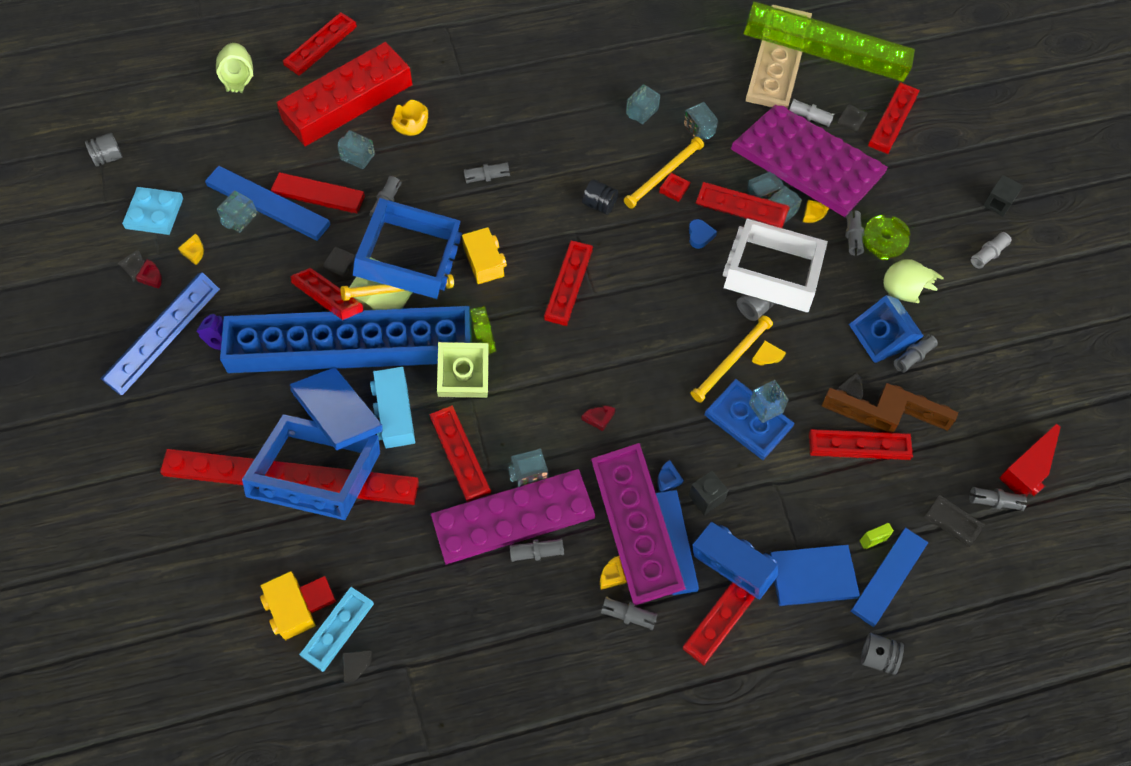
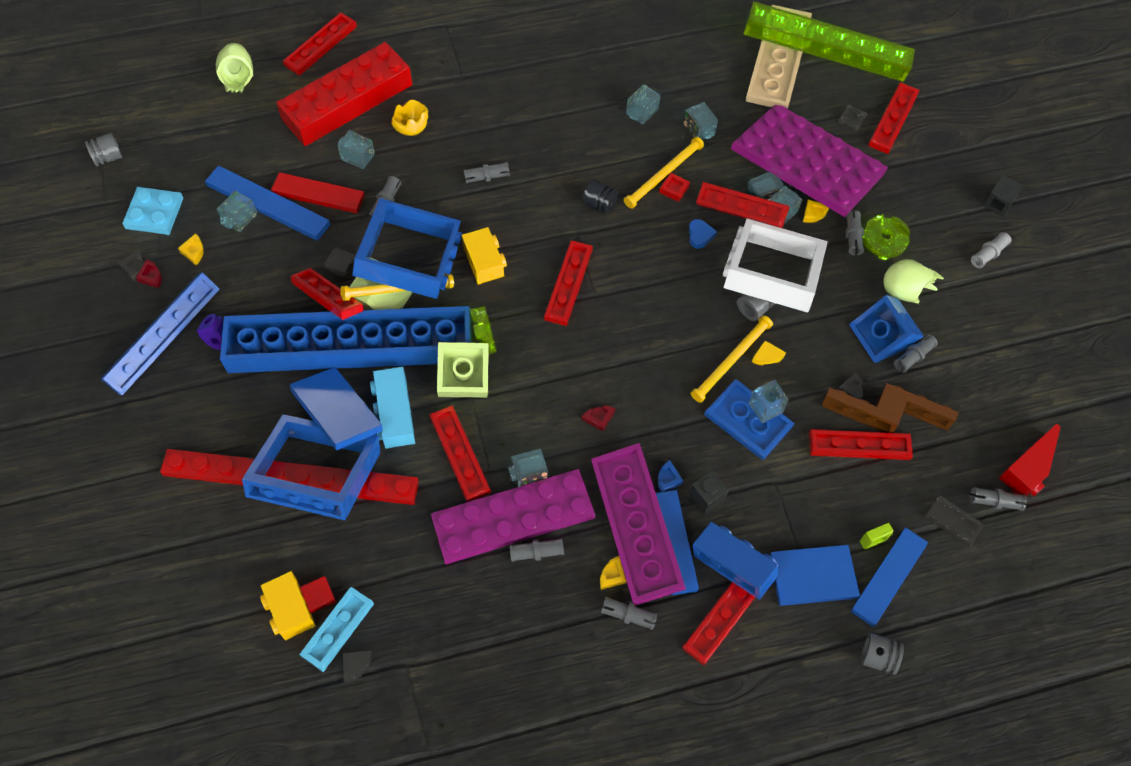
(811, 112): light grey pin -> none

